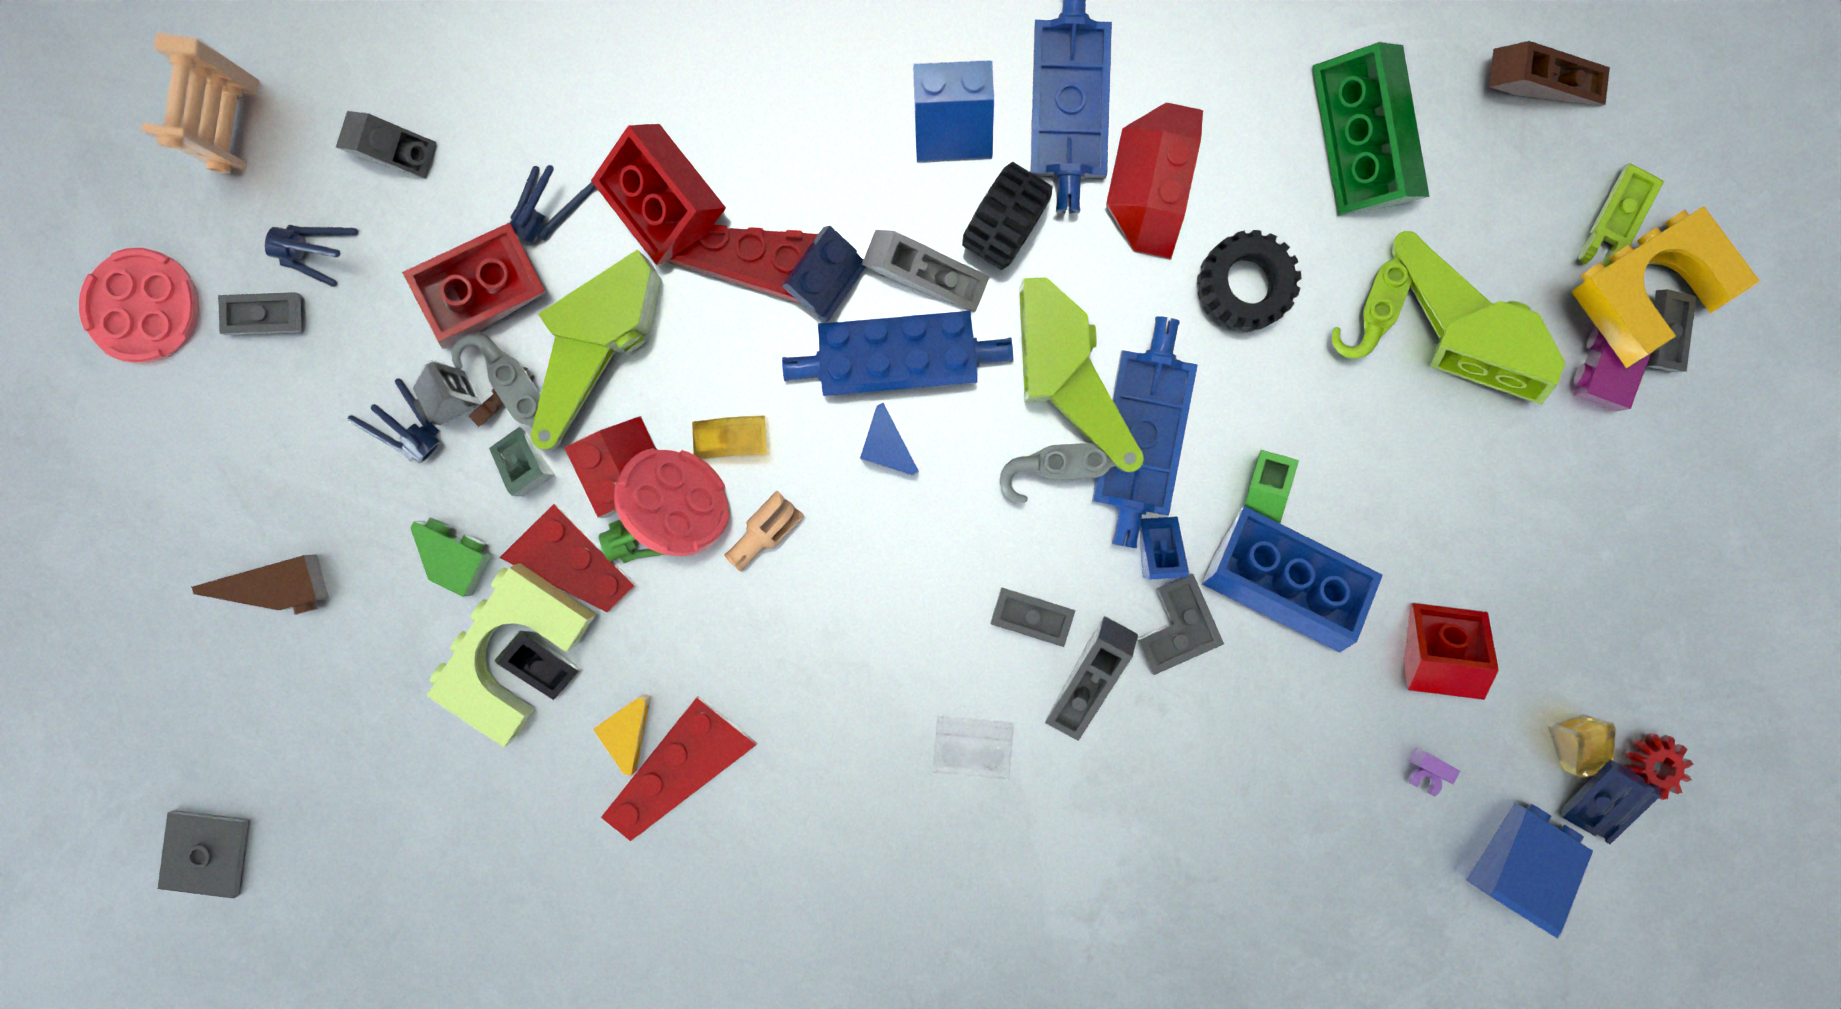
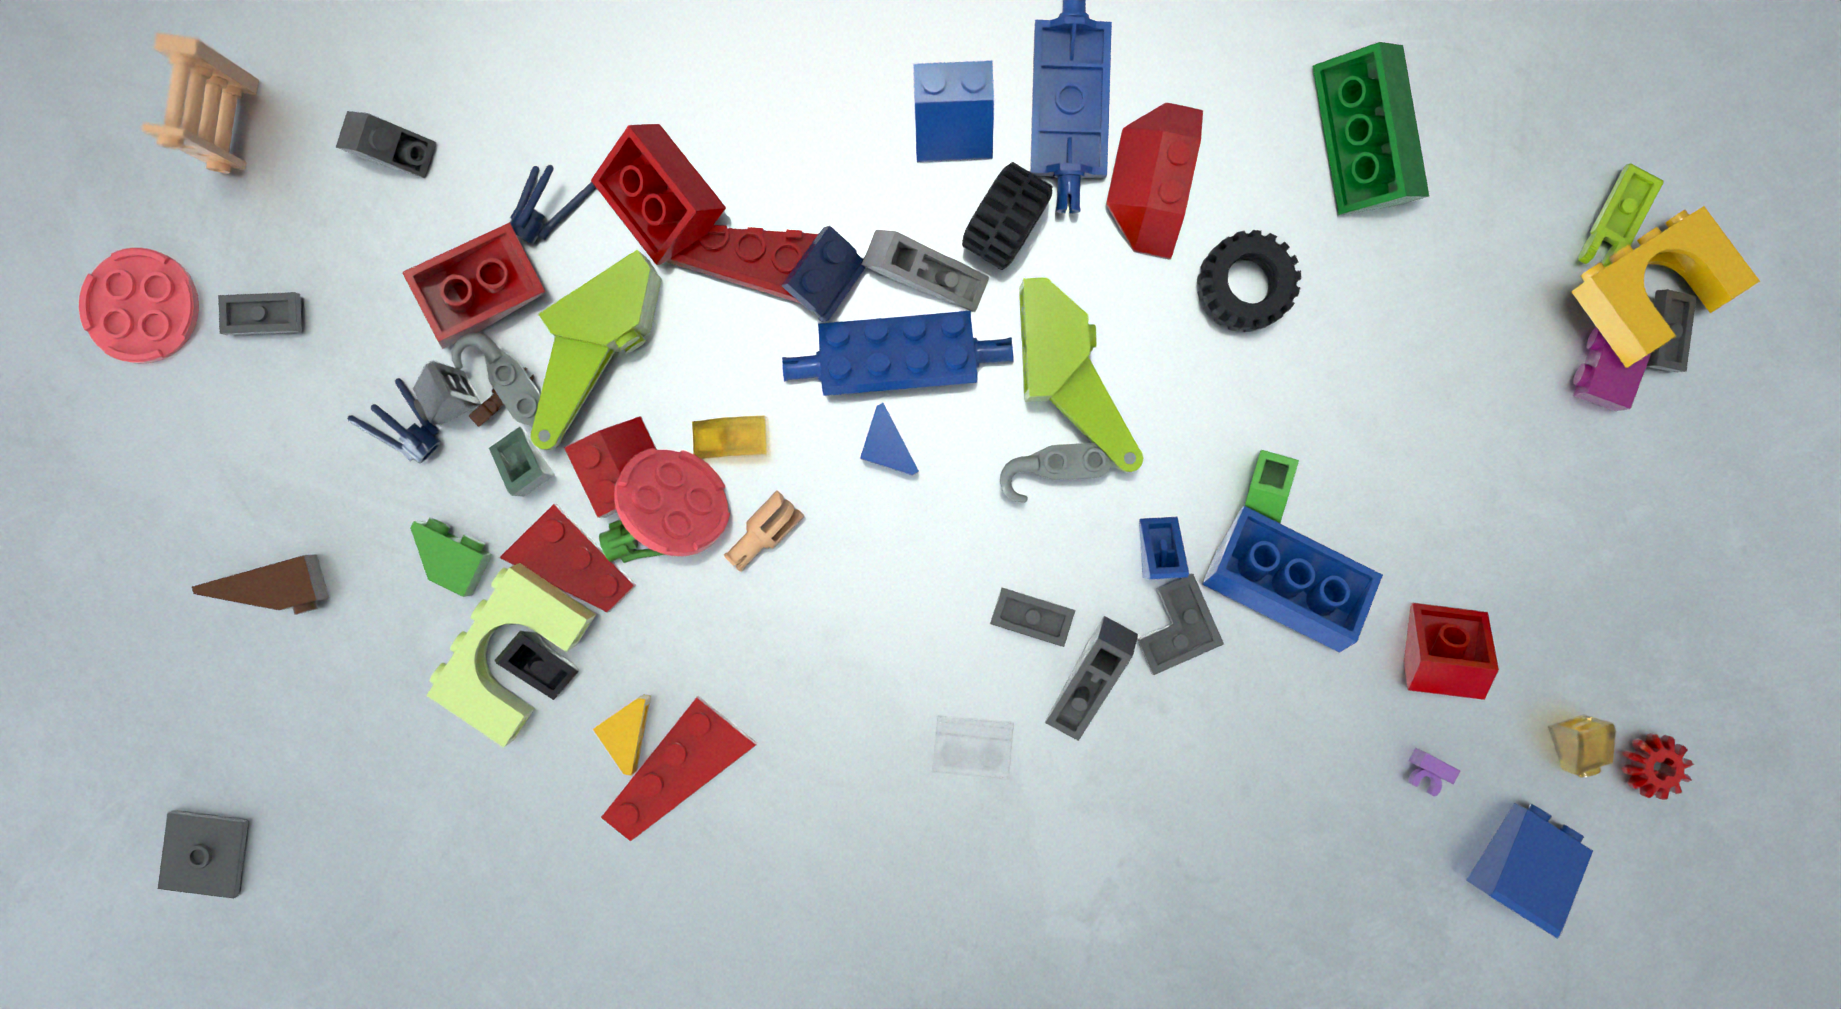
(291, 245): dark blue plant -> none
(1154, 401): blue plate -> none
(1479, 340): lime slope -> none
(1548, 74): reddish brown slope -> none
(1610, 801): dark blue plate -> none

